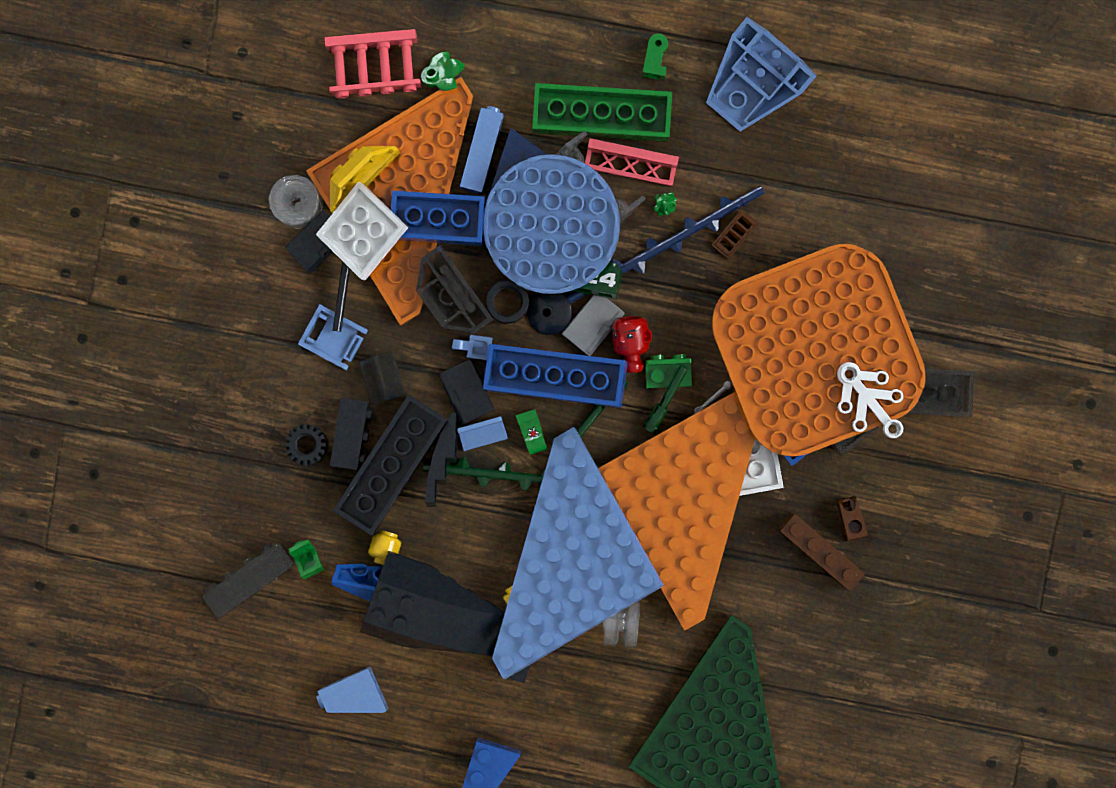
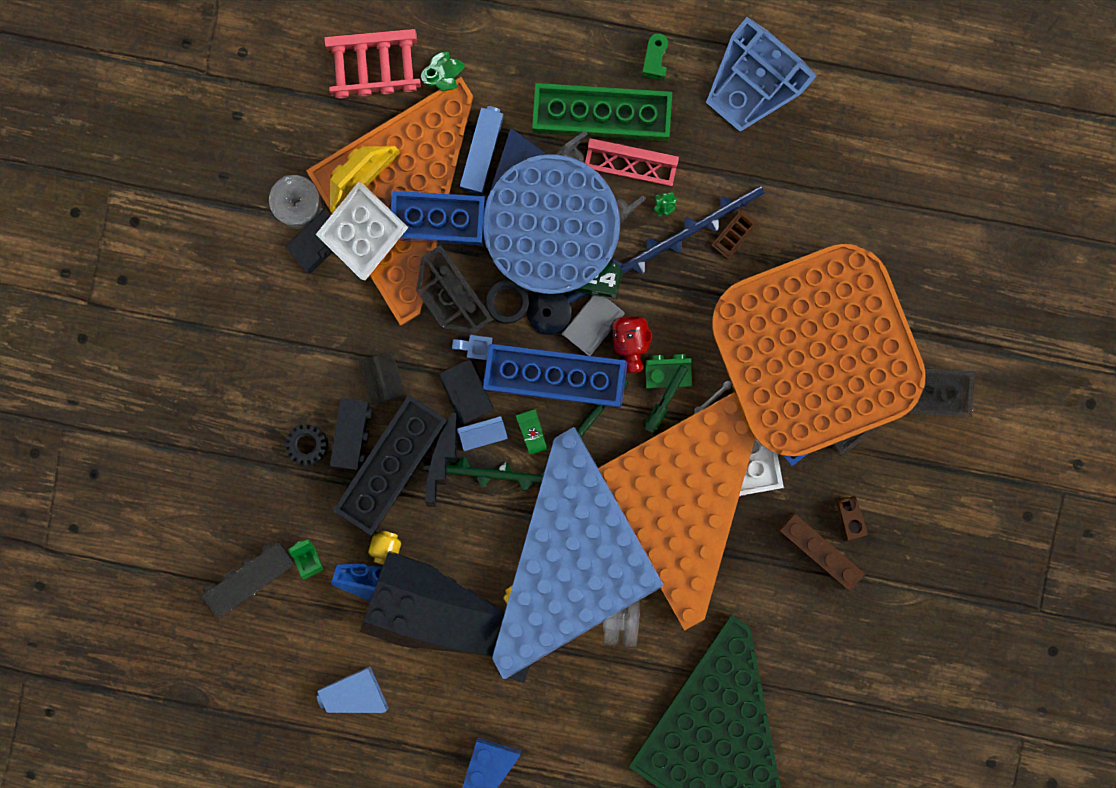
(333, 344): medium blue container -> none
(341, 298): black bar -> none
(866, 397): white plant -> none

